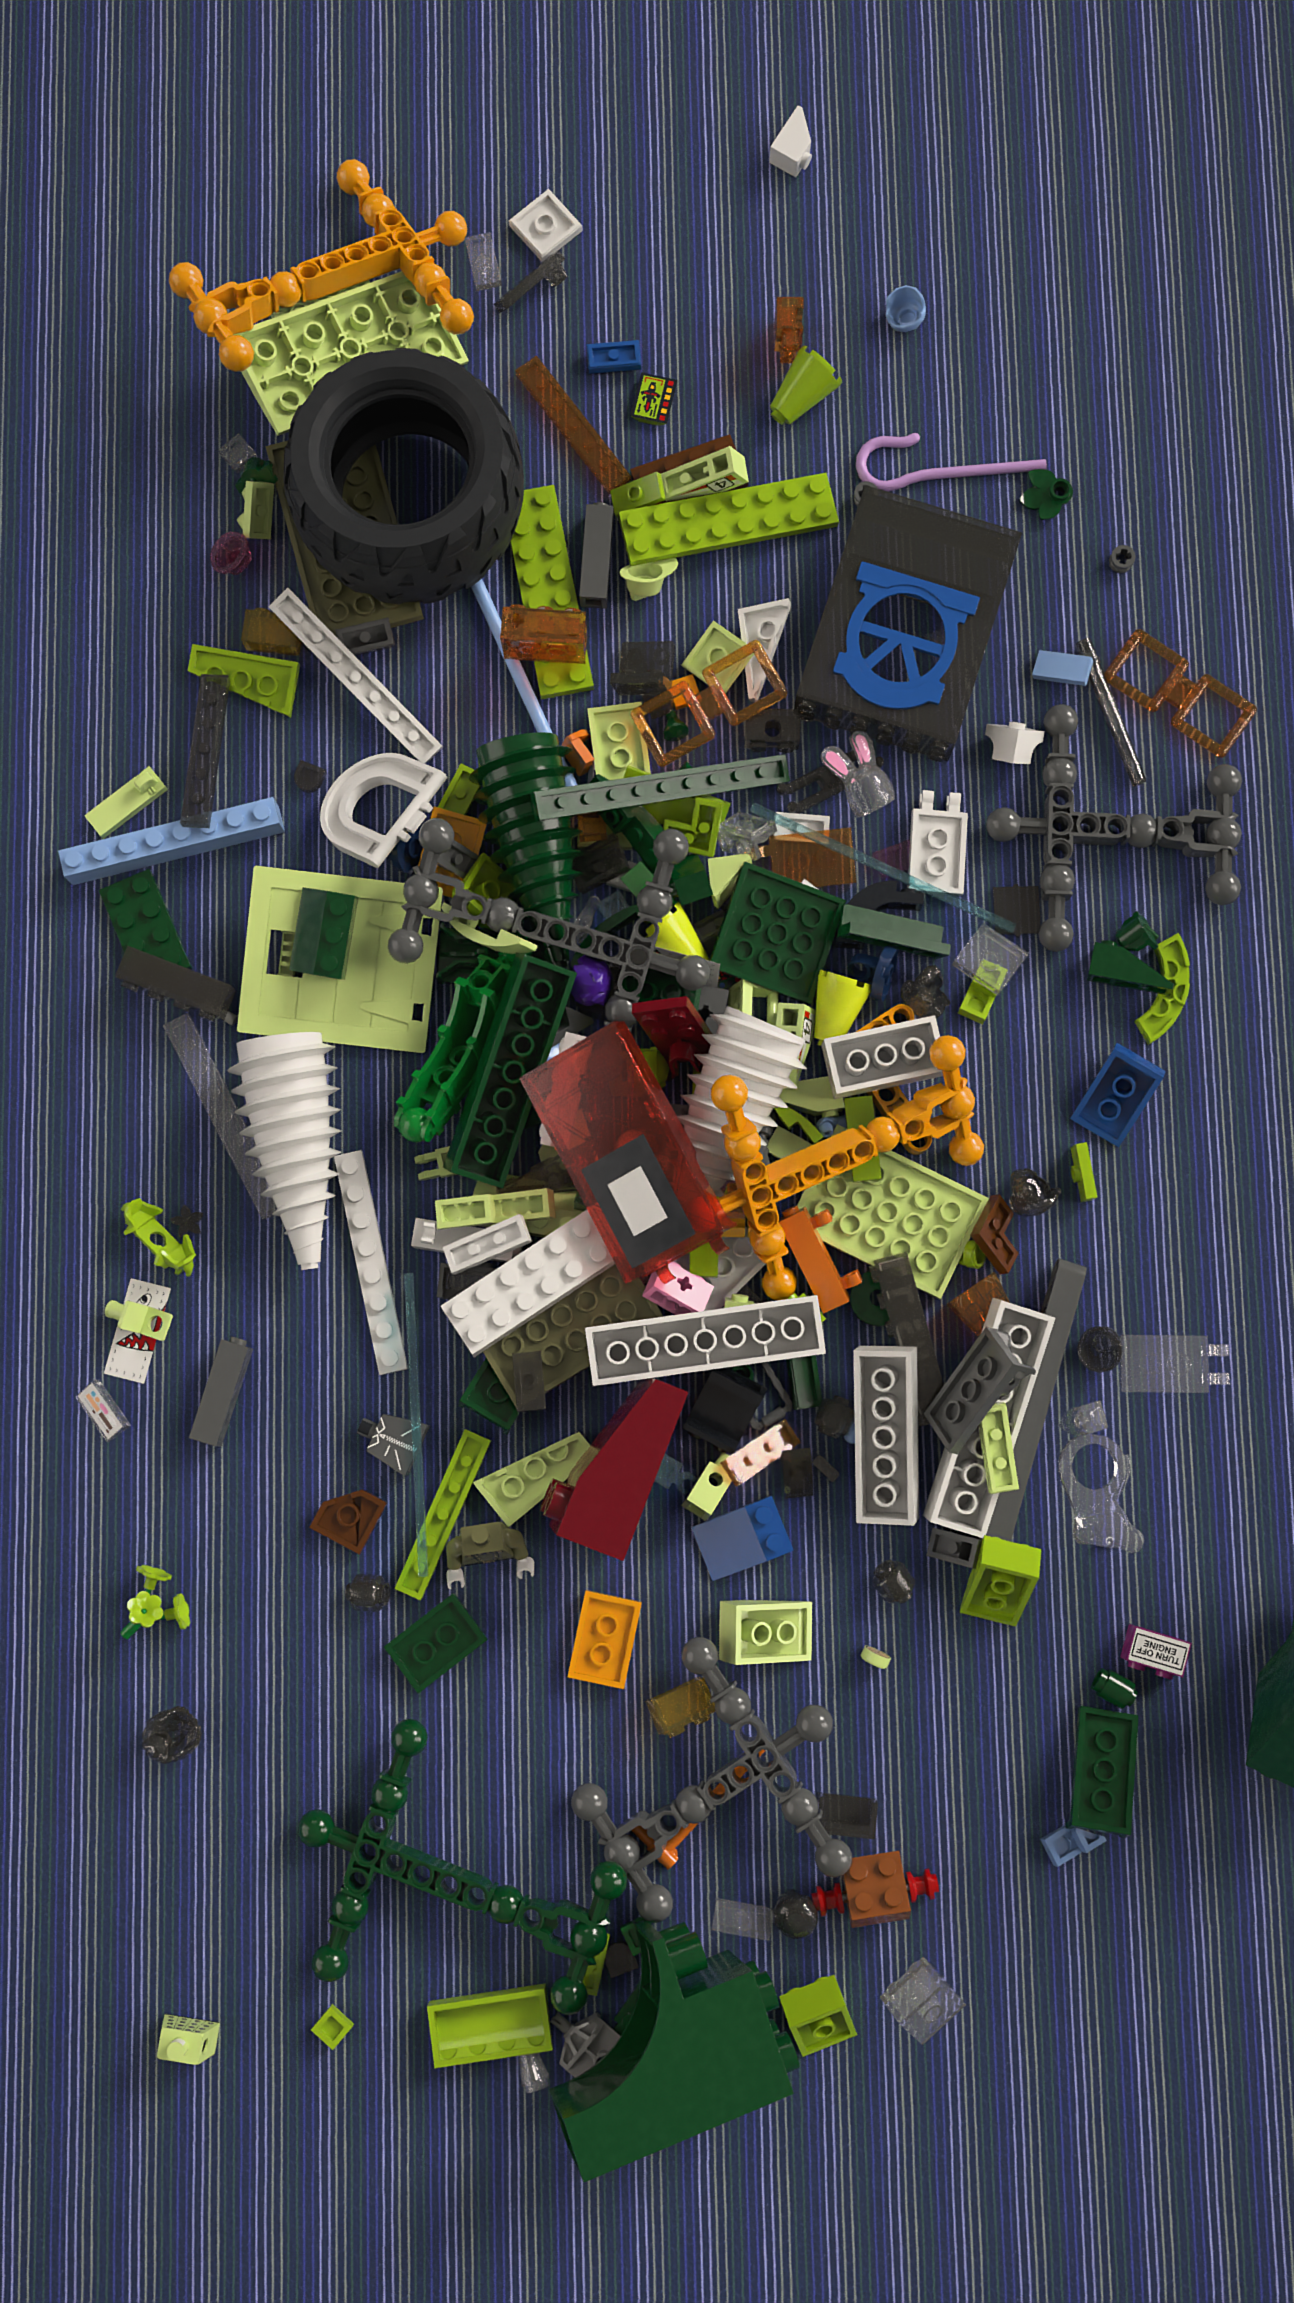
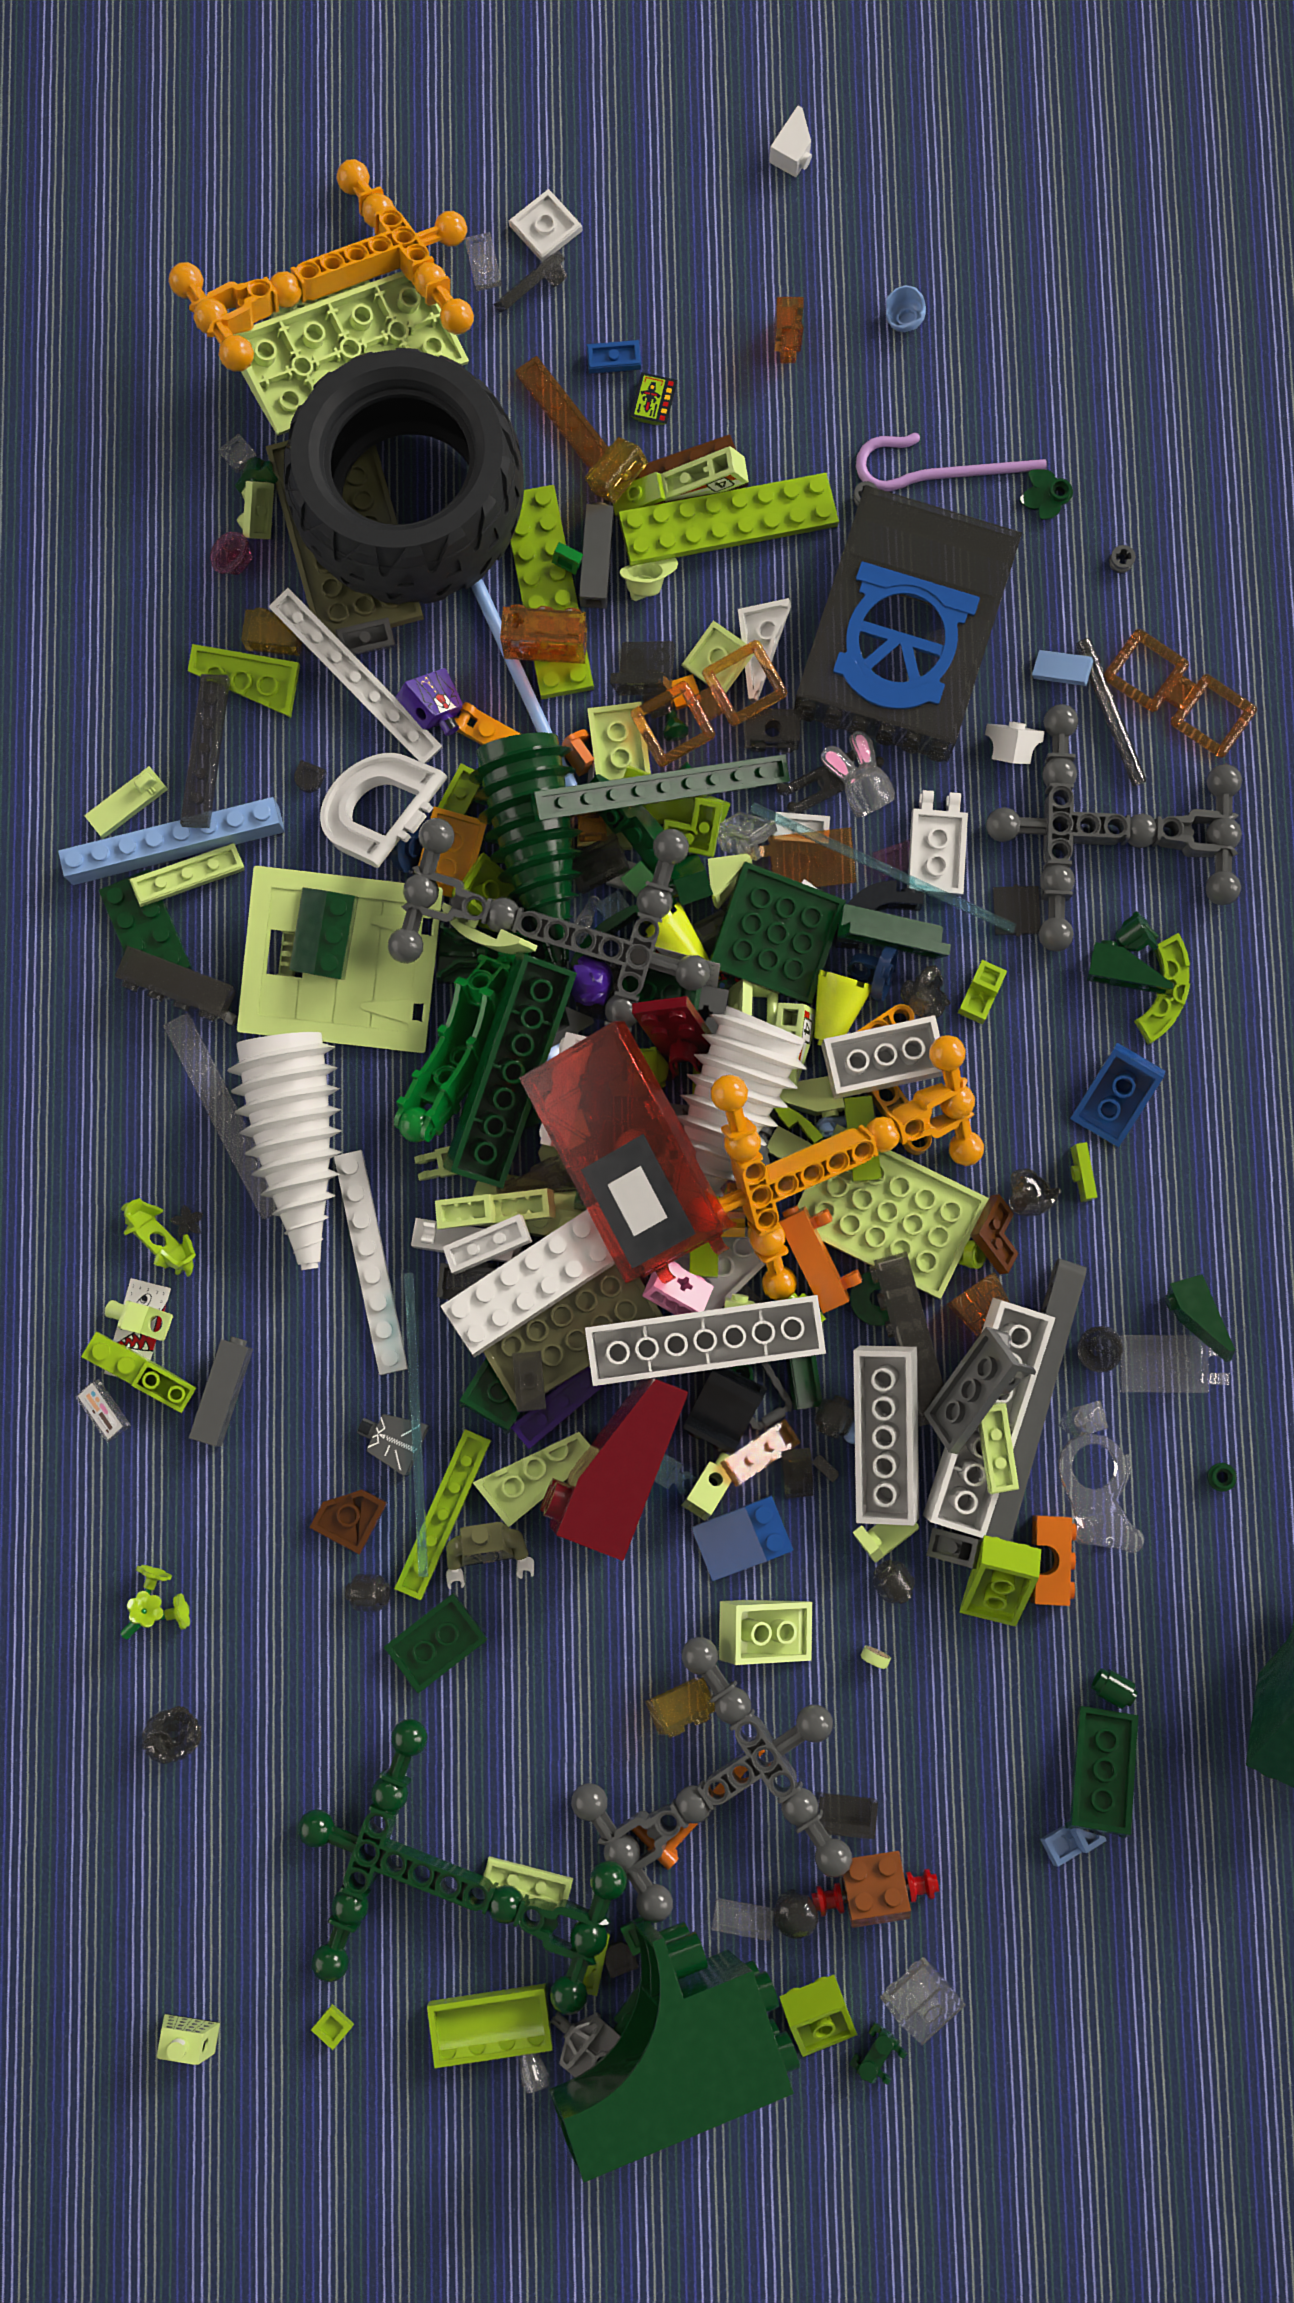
(139, 1371): none -> lime slope
(187, 874): none -> yellowish green tile
(432, 701): none -> dark purple torso
(457, 860): dark grey slope -> none
(486, 727): none -> light orange plate
(529, 1880): none -> yellowish green tile
(559, 1406): none -> dark purple plate
(567, 558): none -> green tile
(604, 1639): light orange plate -> none
(616, 470): none -> clear yellow brick
(804, 386): lime cone -> none
(877, 2055): none -> dark green piece
(883, 1538): none -> yellowish green bracket
(990, 959): clear tile -> none
(1055, 1585): none -> orange arch
(1155, 1650): brick -> none
(1198, 1313): none -> dark green slope
(1229, 1472): none -> dark green plate

